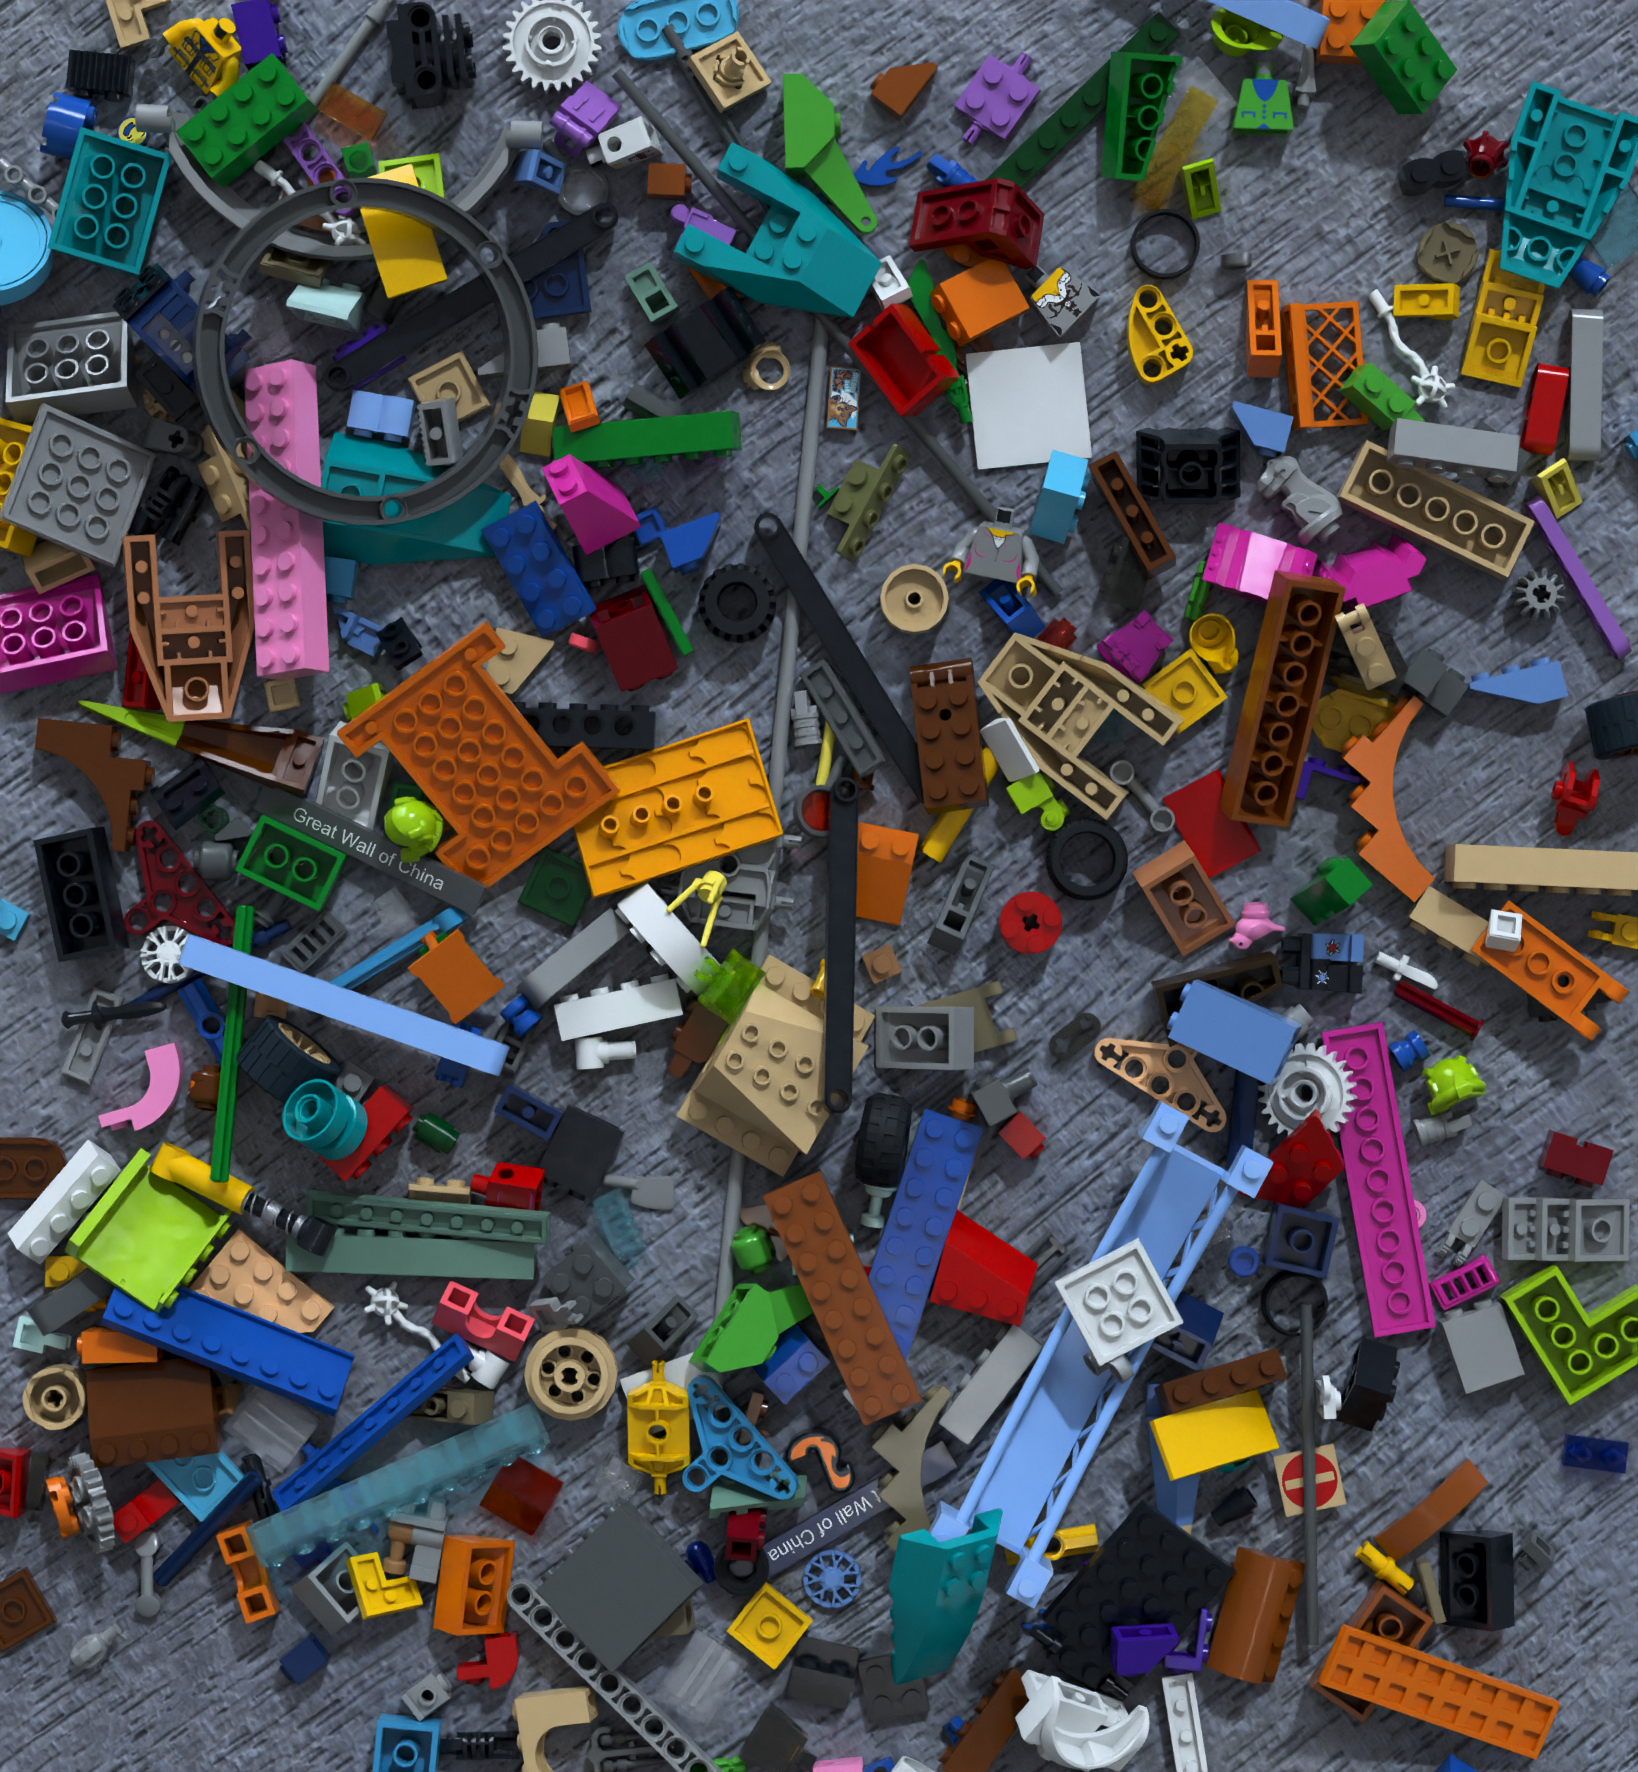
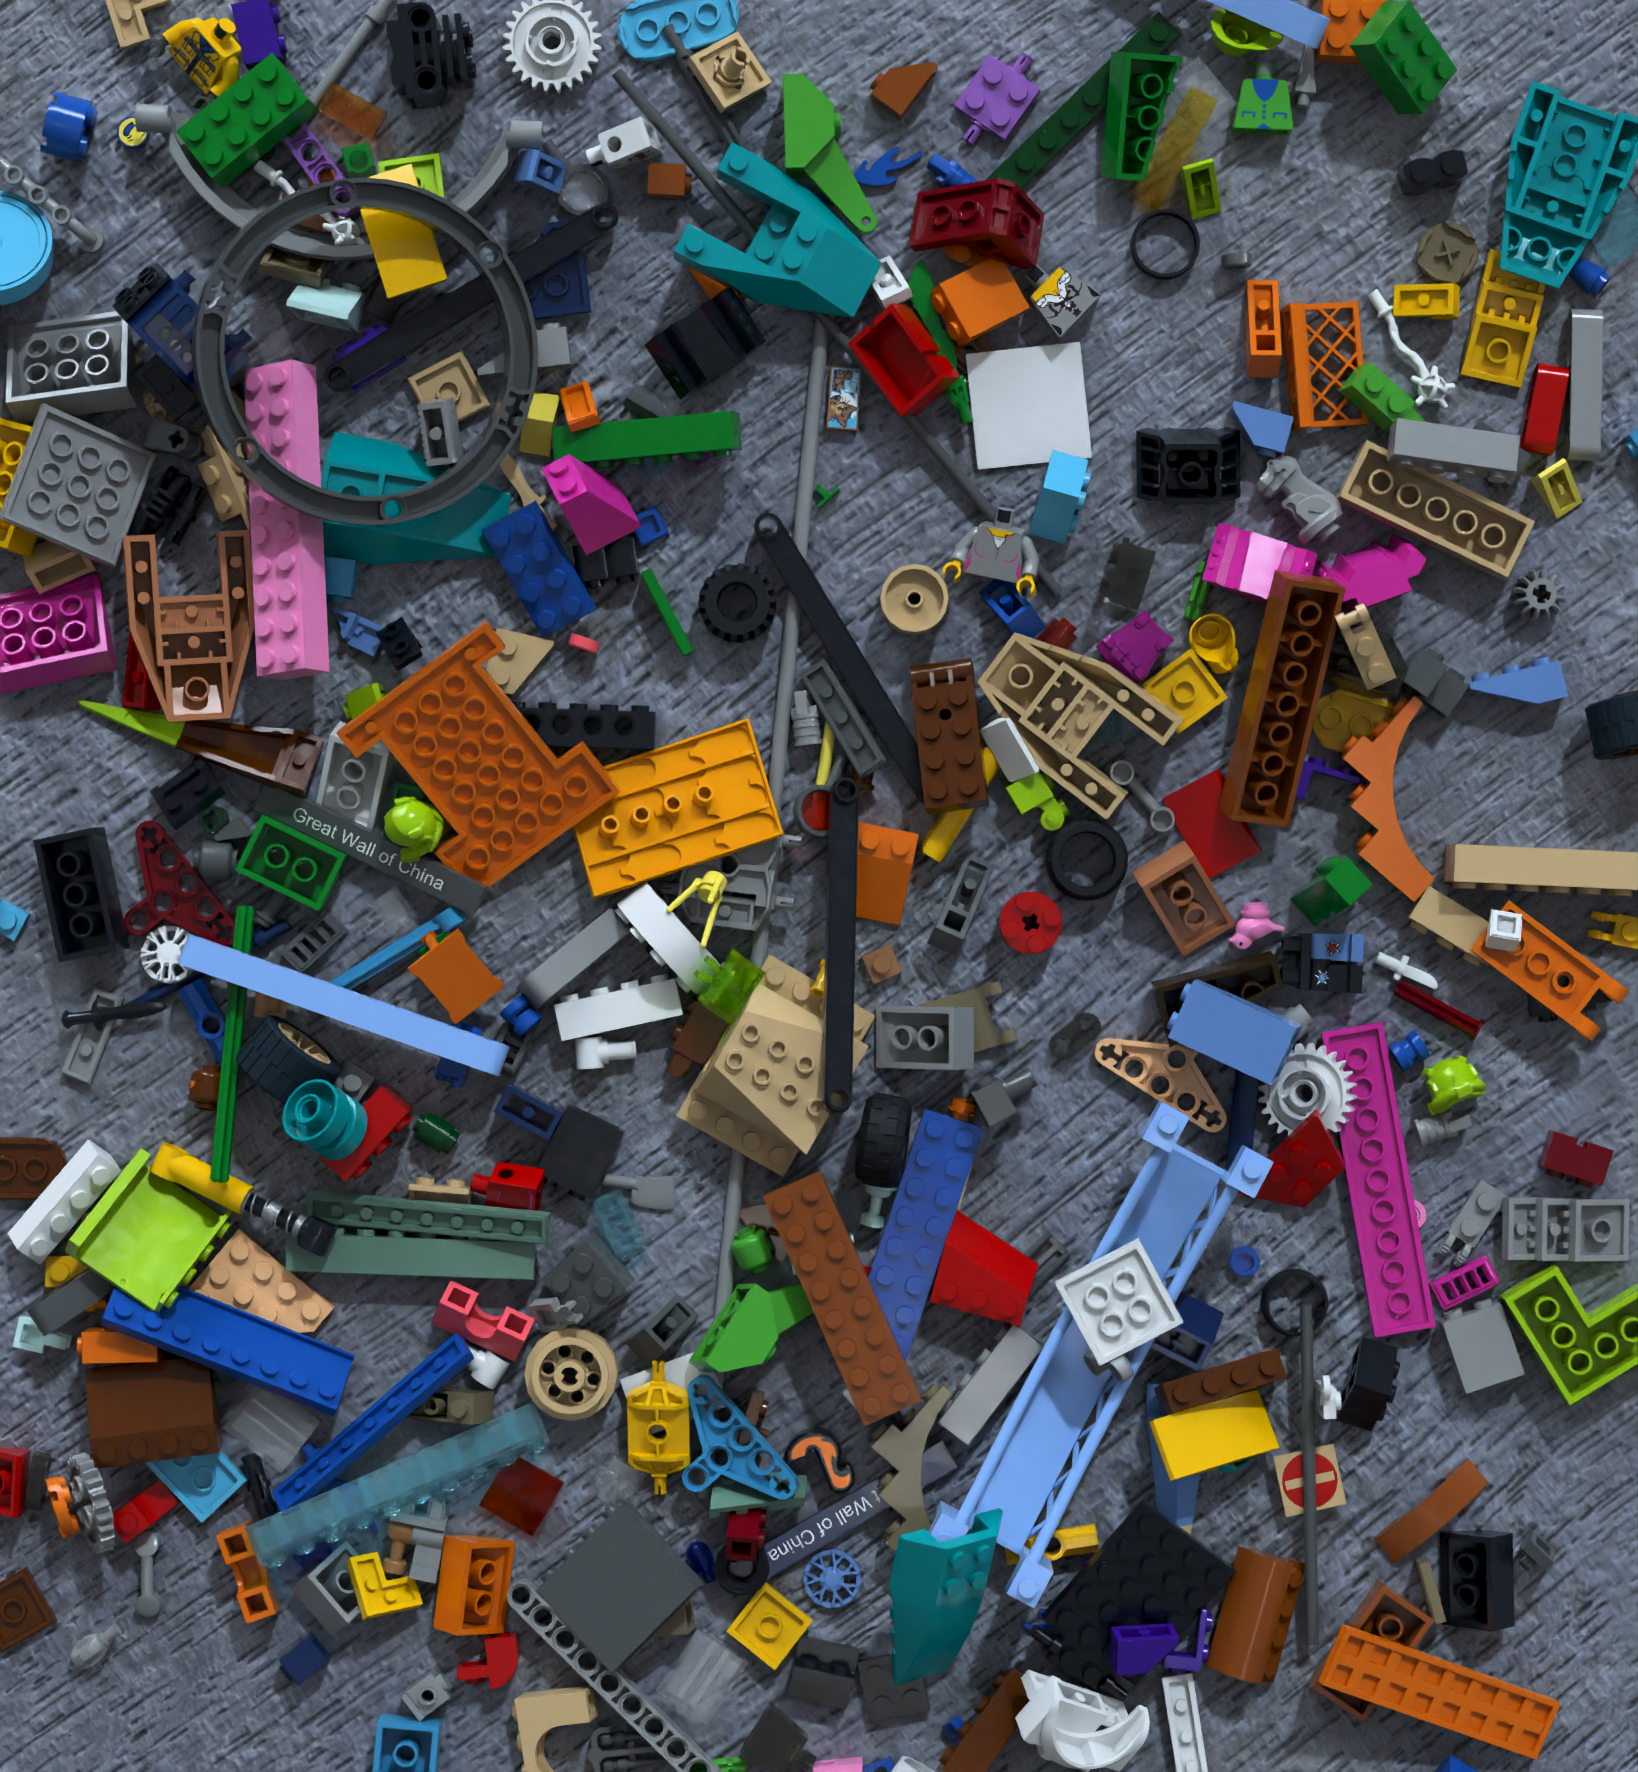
(54, 1413): tan brick -> none
(100, 74): black brick -> none
(109, 202): teal slope -> none
(117, 779): reddish brown arch -> none
(166, 1082): bright pink arch -> none
(208, 1528): dark blue axle -> none
(227, 1398): medium nougat slope -> none
(282, 695): tan tile -> none
(381, 415): light blue brick -> none
(386, 1303): white piece -> none
(479, 1745): black hinge -> none
(556, 887): dark green tile -> none
(583, 118): medium lavender piece -> none
(633, 639): dark red slope -> none
(651, 293): sand green brick -> none
(690, 542): blue slope -> none
(702, 221): medium lavender piece -> none
(752, 376): tan piece -> none
(793, 1363): blue slope -> none
(864, 497): olive bracket -> none
(1022, 1136): red brick -> none
(1132, 515): reddish brown brick -> none
(1147, 345): yellow beam -> none
(1234, 1506): black cone -> none
(1300, 1240): dark blue brick -> none
(1384, 1568): yellow pin -> none
(1474, 202): blue bar -> none
(1484, 155): dark red rock -> none
(1573, 798): red hinge -> none
(1578, 578): medium lavender beam -> none
(1595, 1453): clear blue tile -> none

